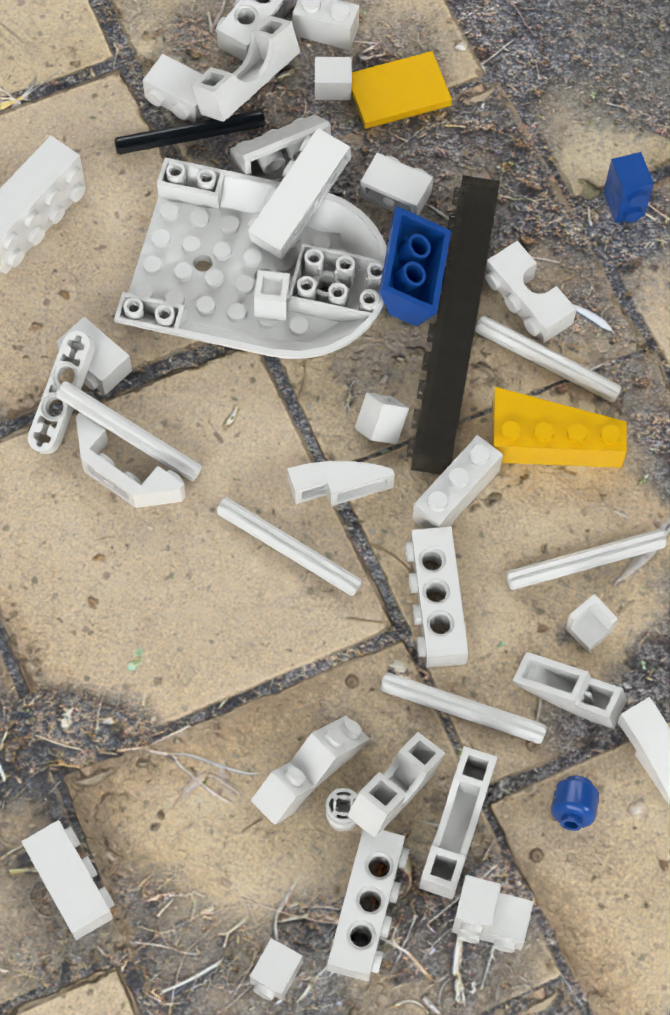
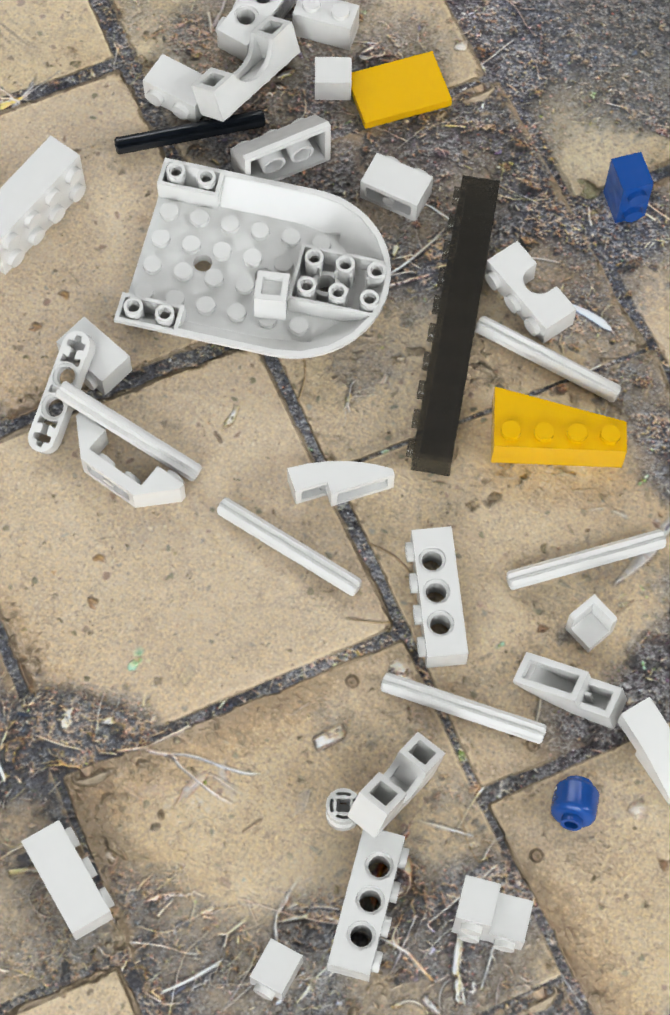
(299, 193): white brick -> none
(312, 764): white arch -> none
(381, 418): white panel -> none
(414, 267): blue slope -> none
(458, 485): white brick -> none
(458, 823): white arch -> none

